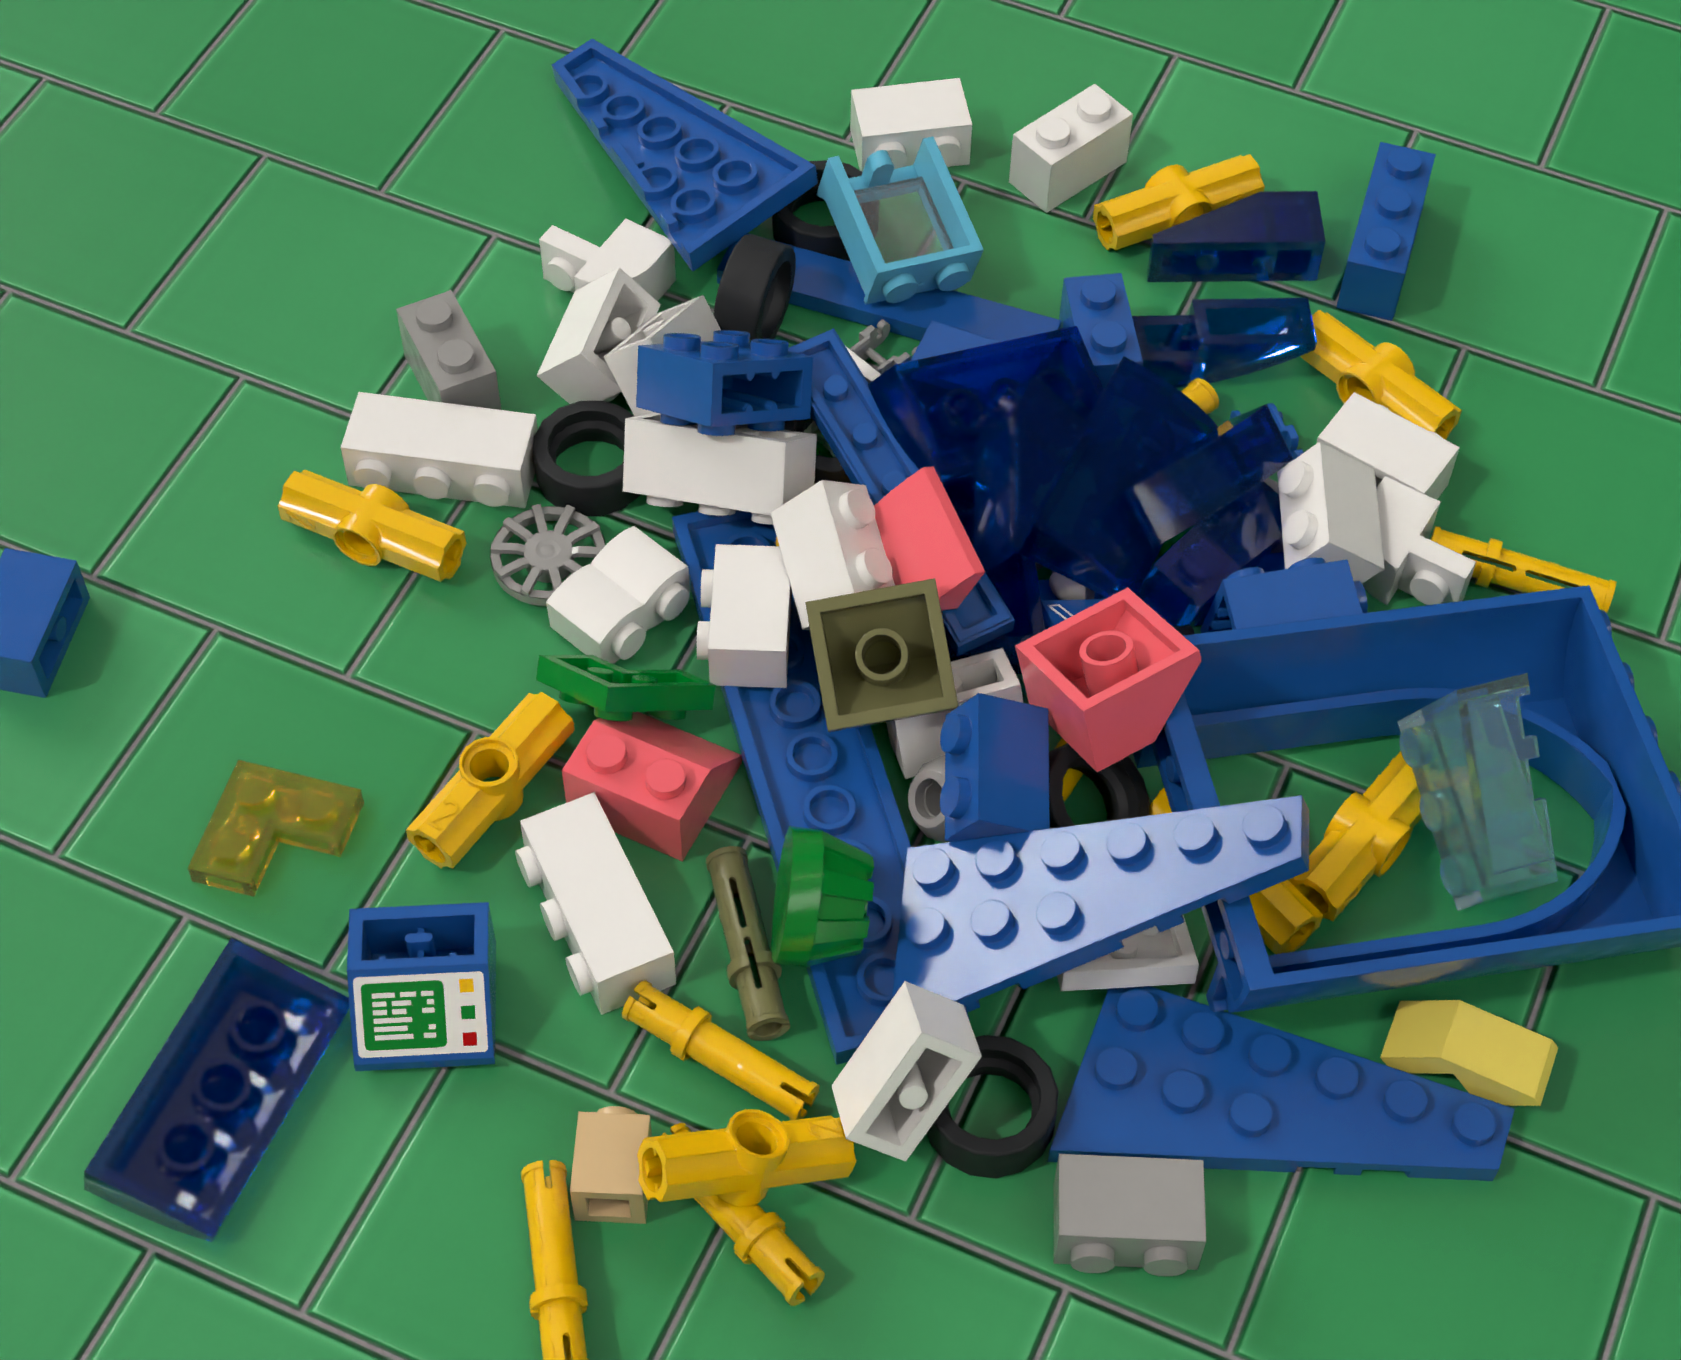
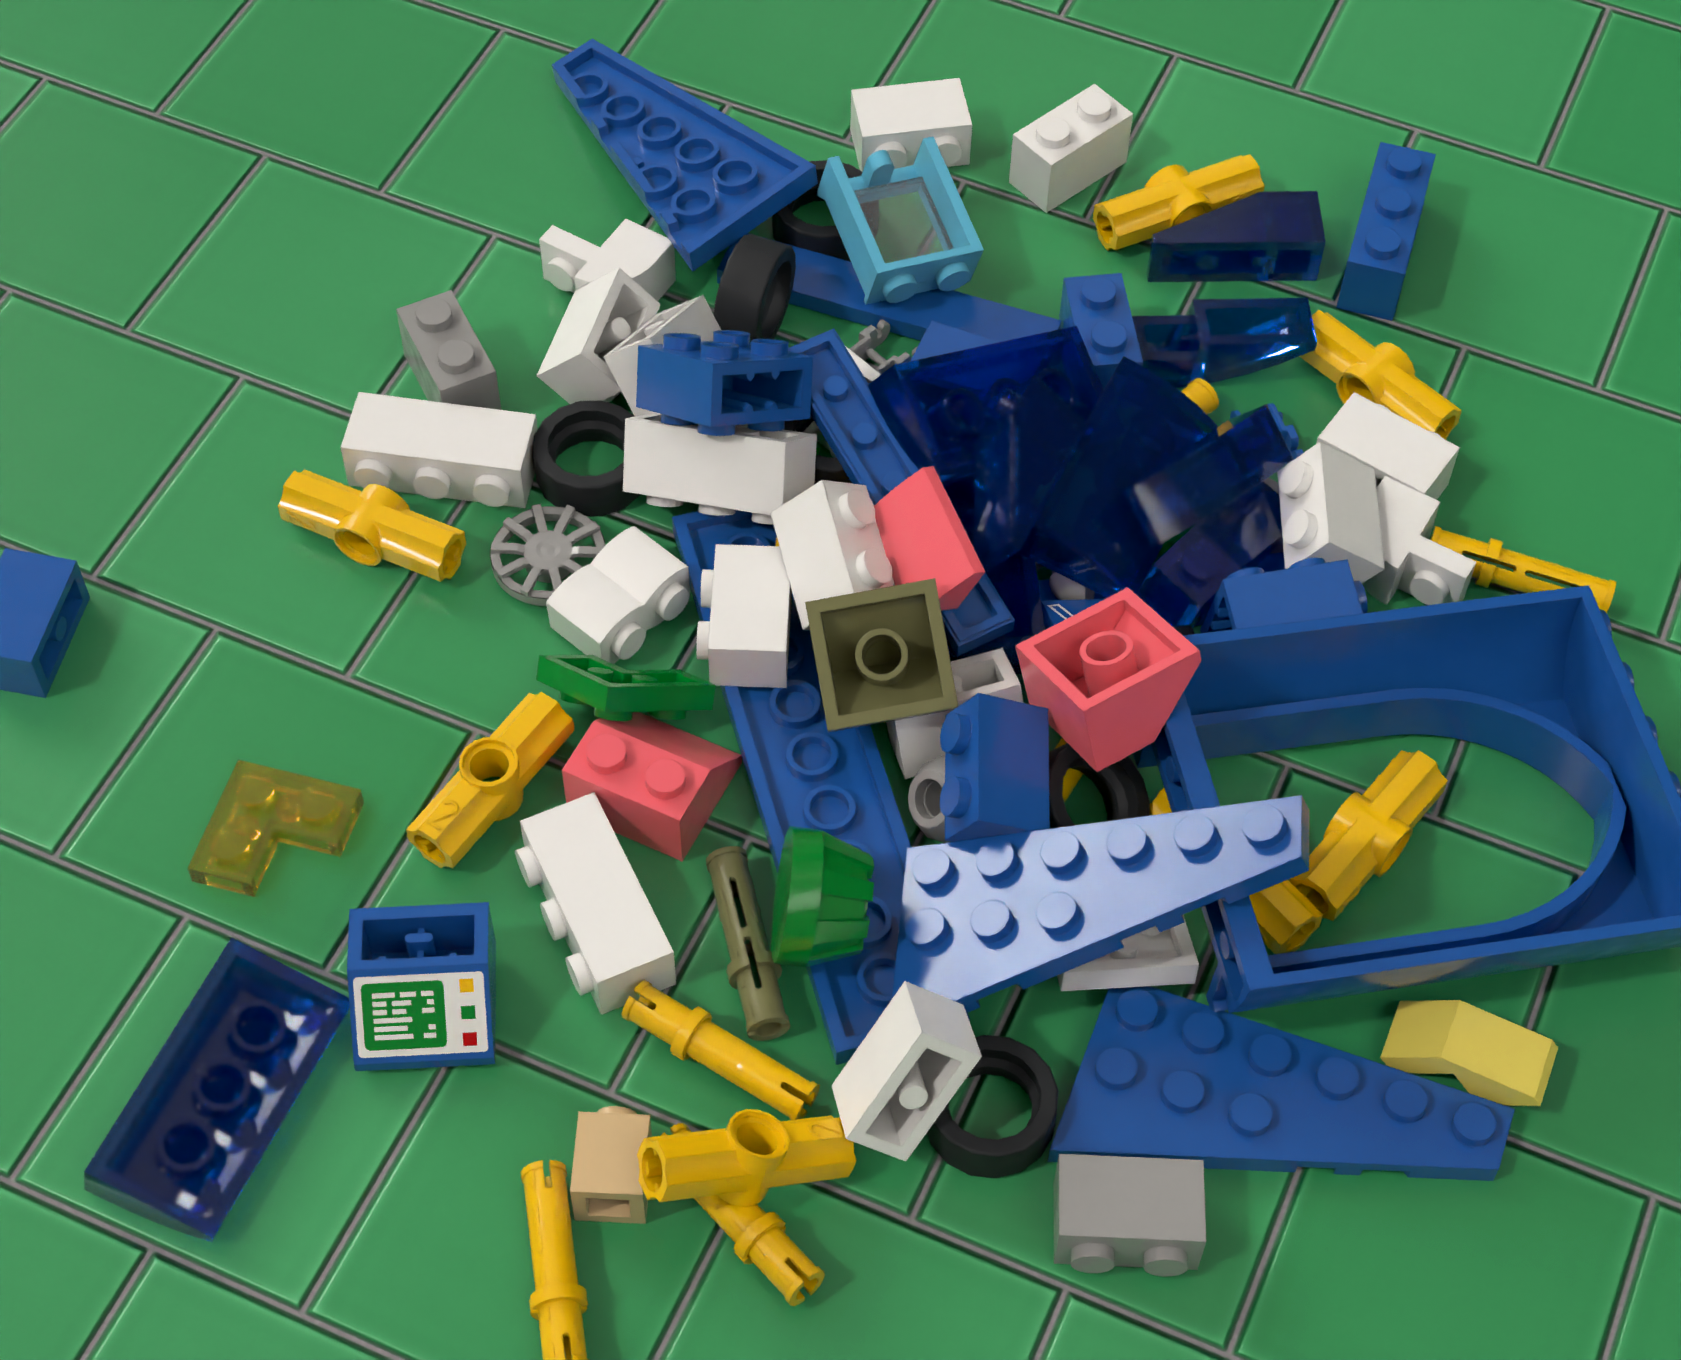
(1479, 792): clear light blue wedge -> none

